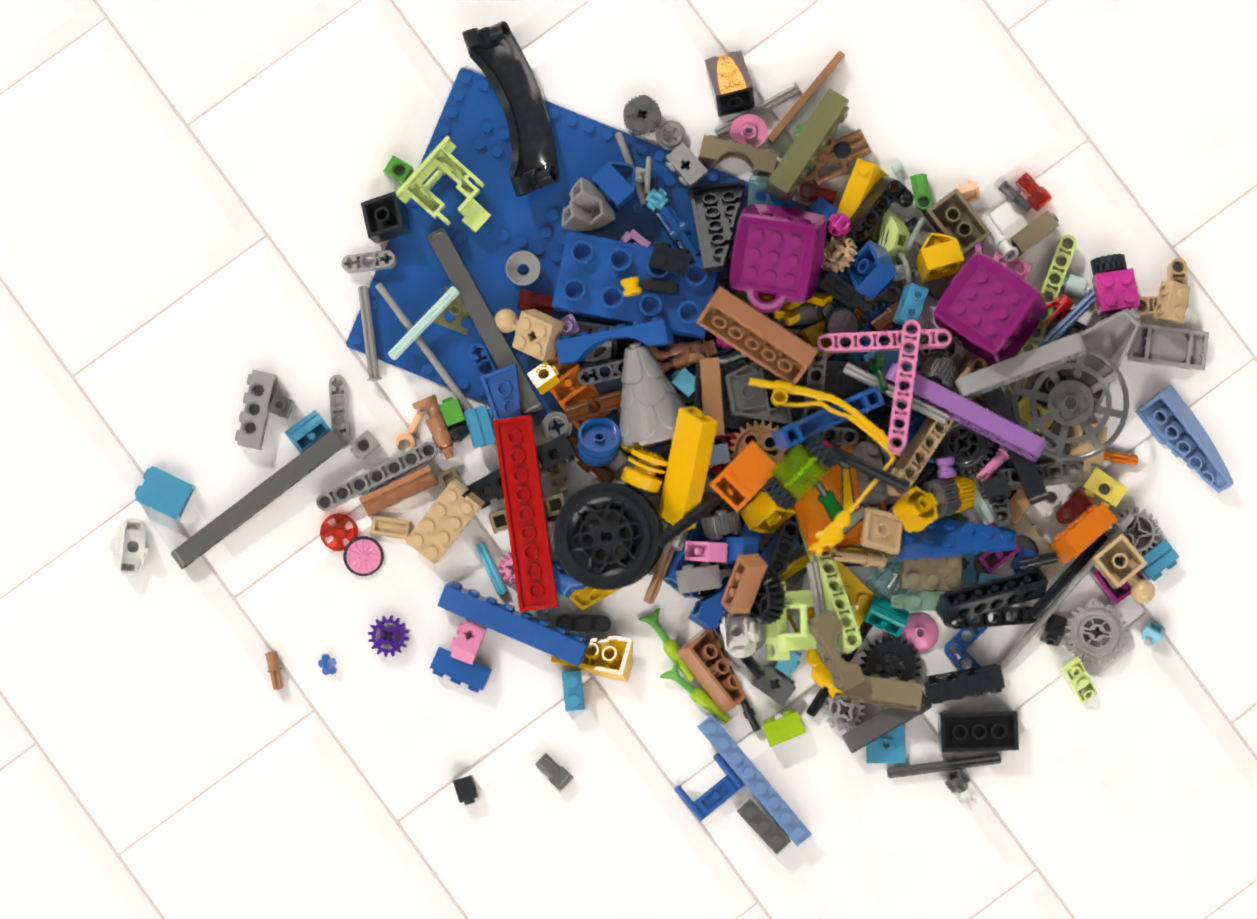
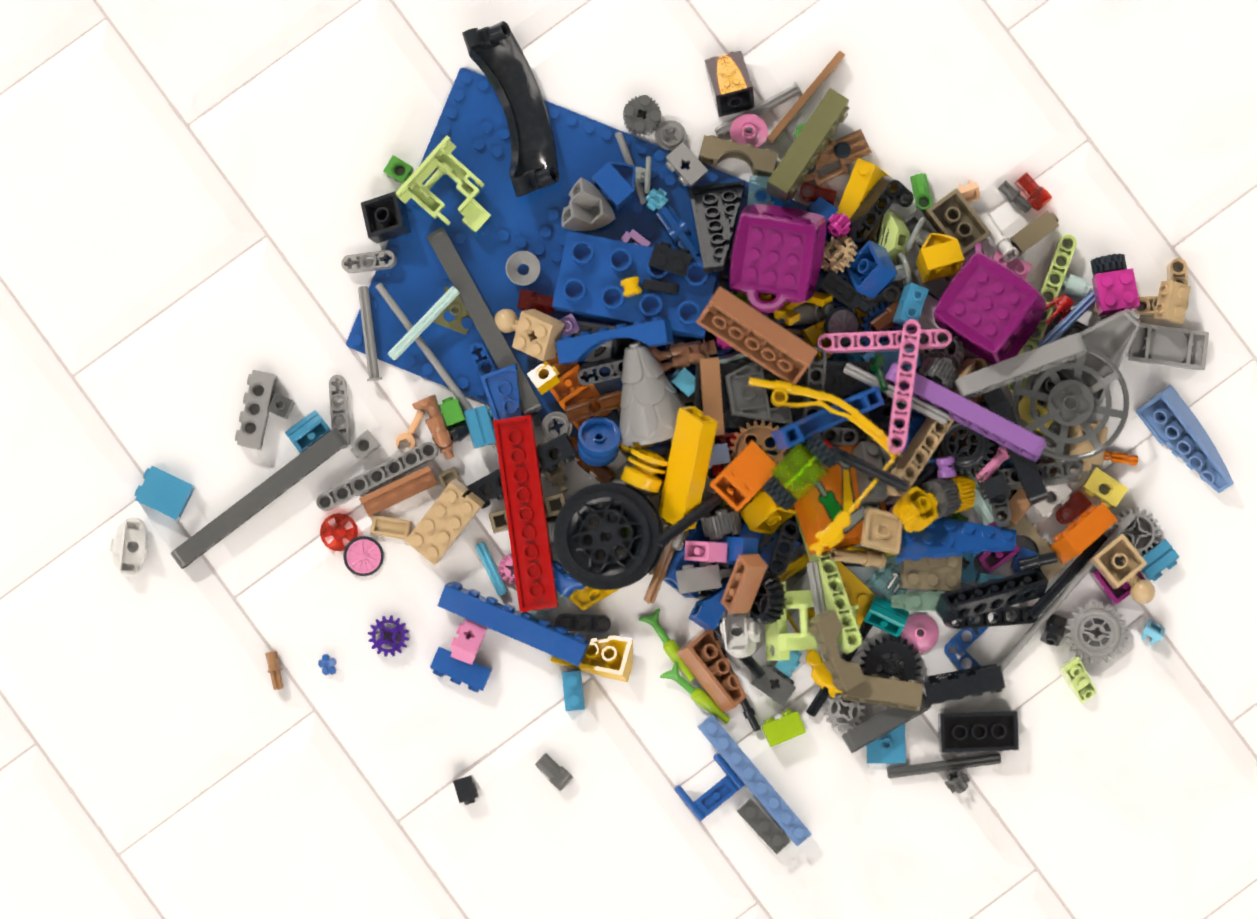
(896, 168): light aqua hand -> none

